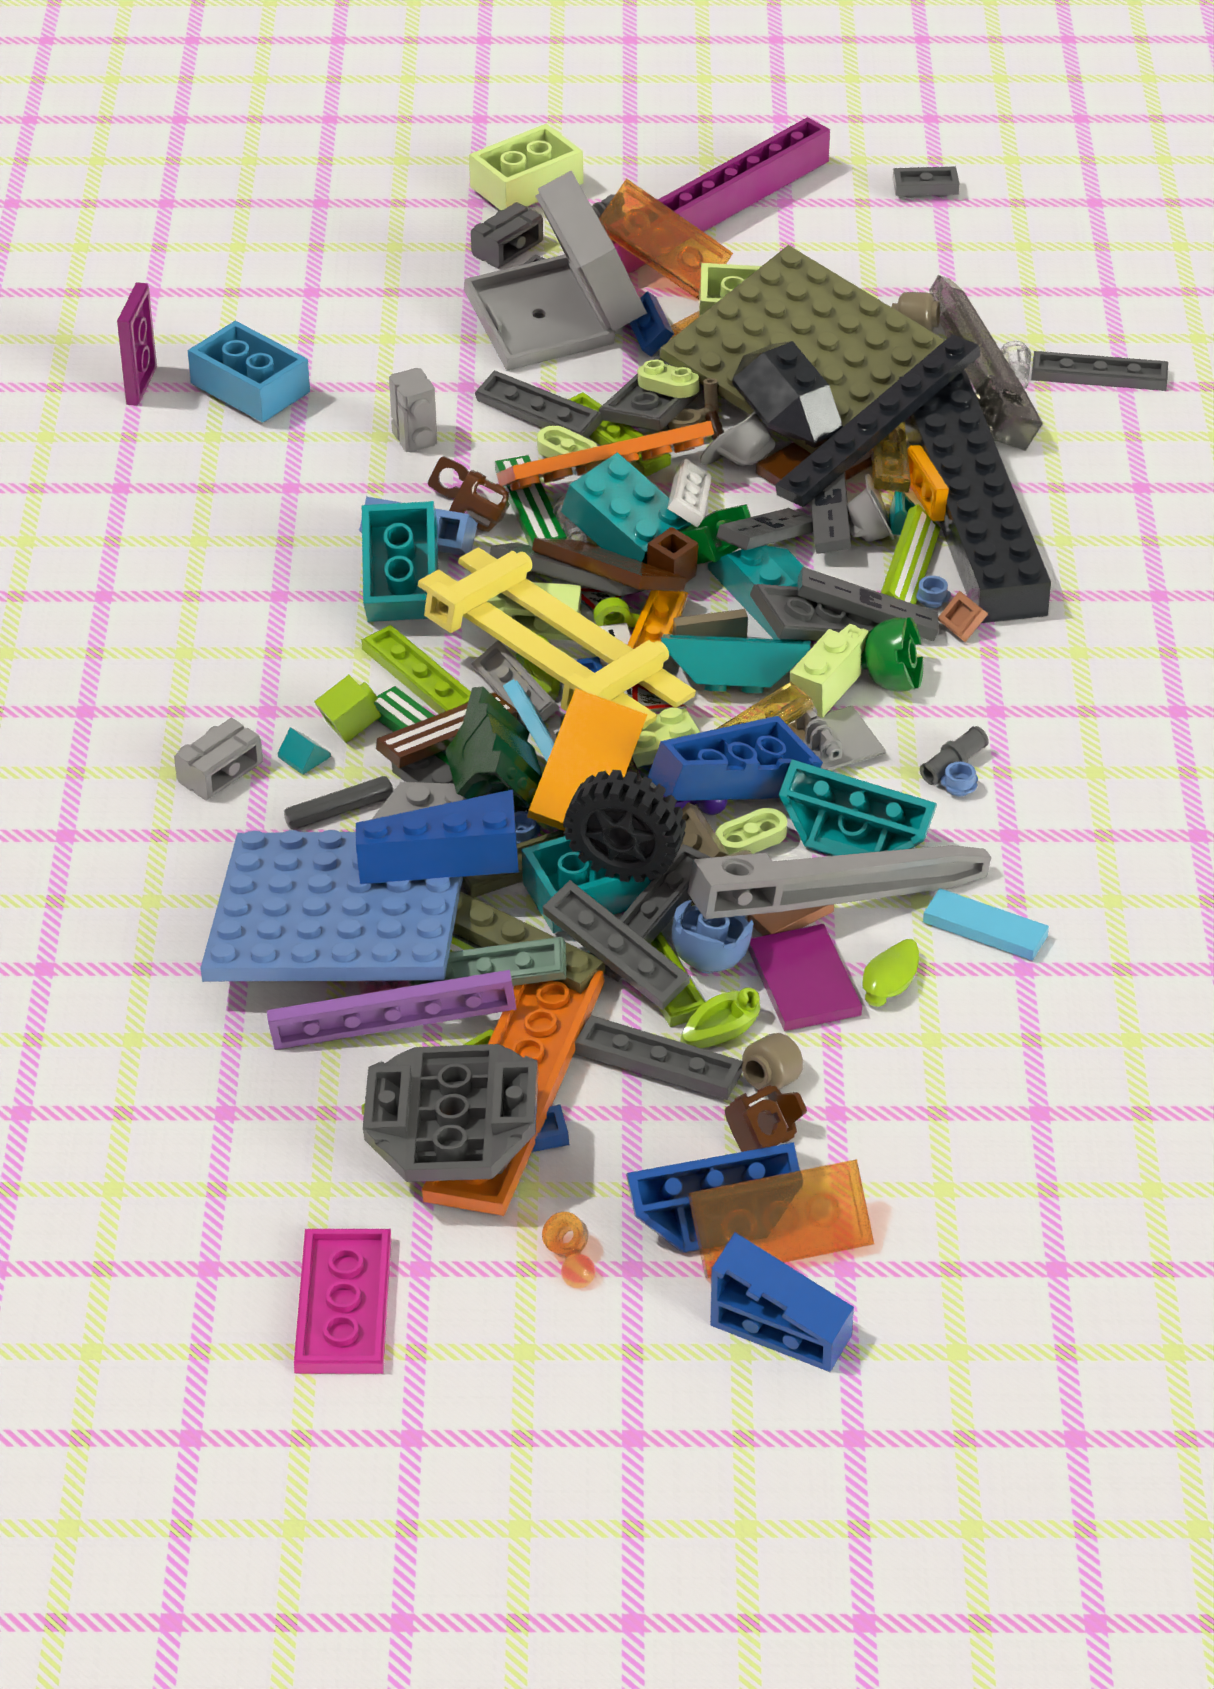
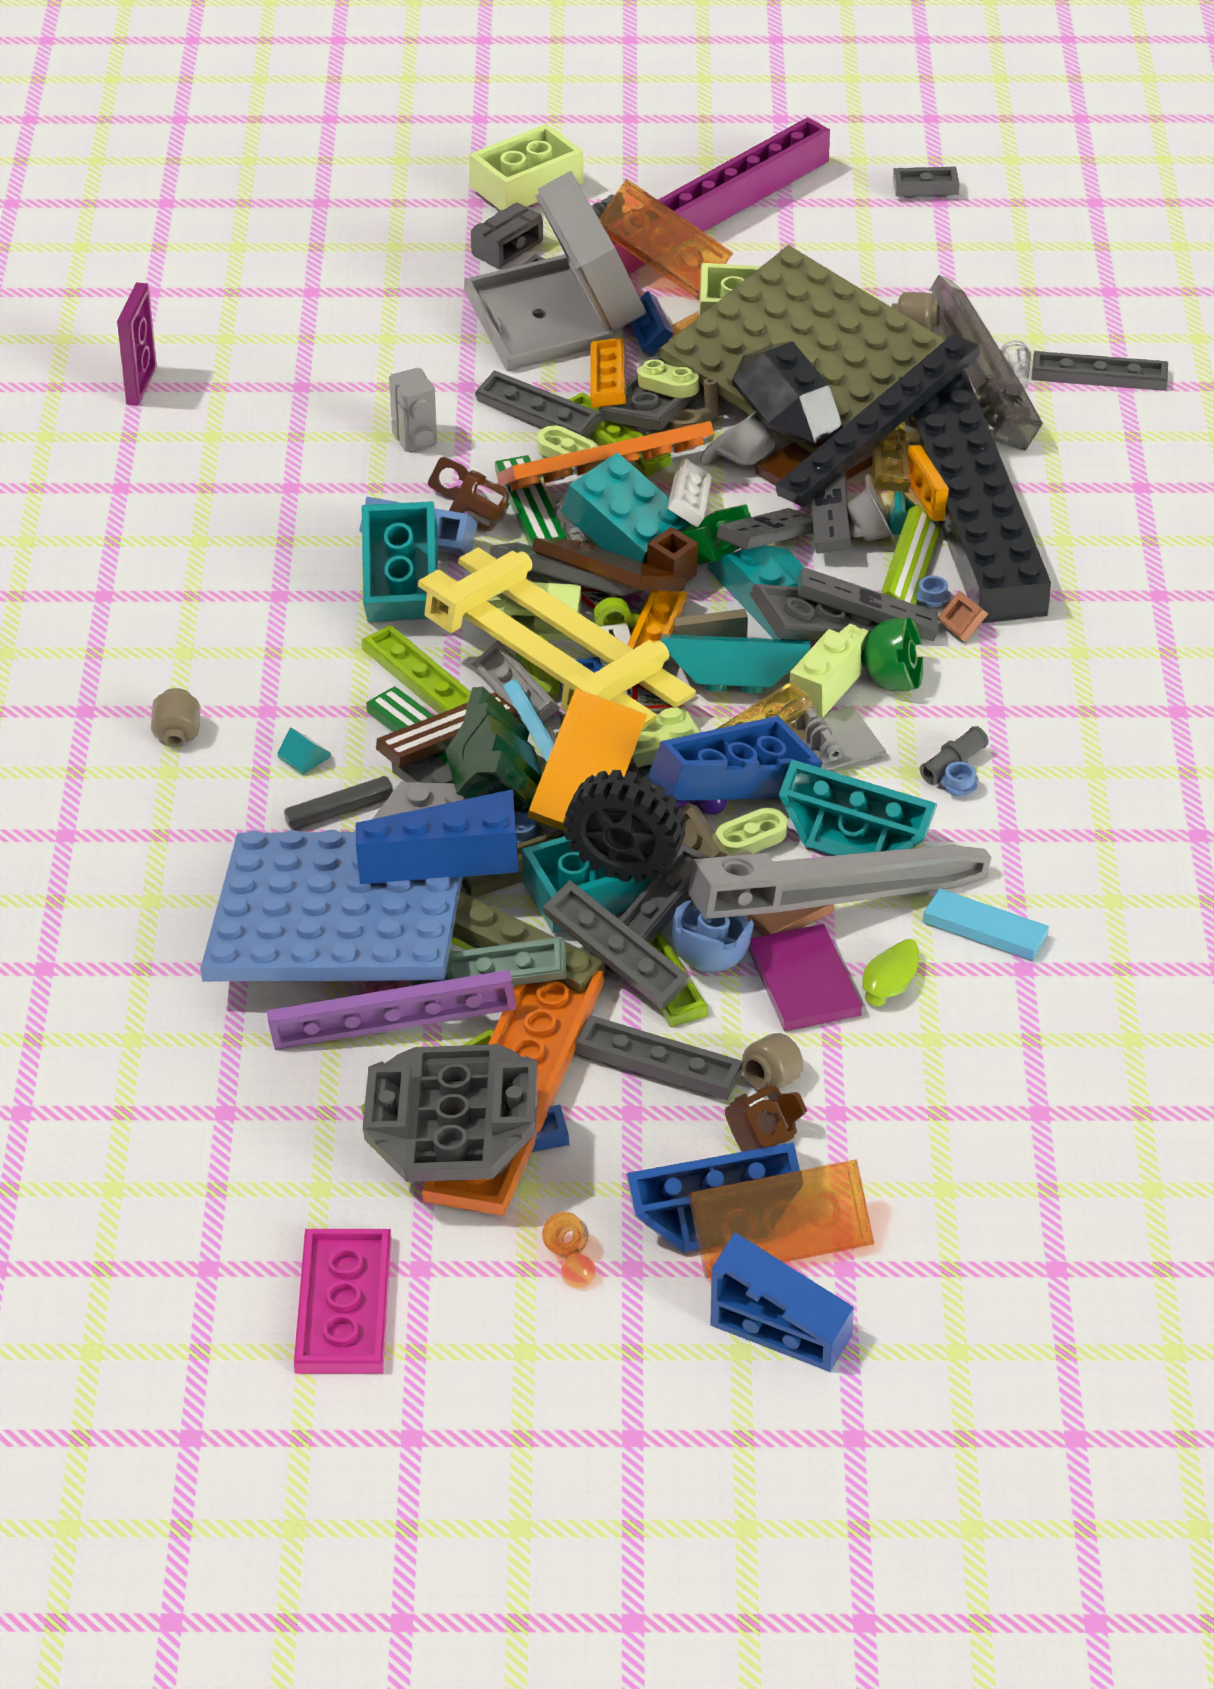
(175, 716): none -> dark tan head
(218, 758): light grey brick -> none
(249, 371): dark azure brick -> none
(348, 707): lime brick -> none
(607, 372): none -> light orange tile
(716, 423): reddish brown piece -> none
(722, 1018): lime arm -> none

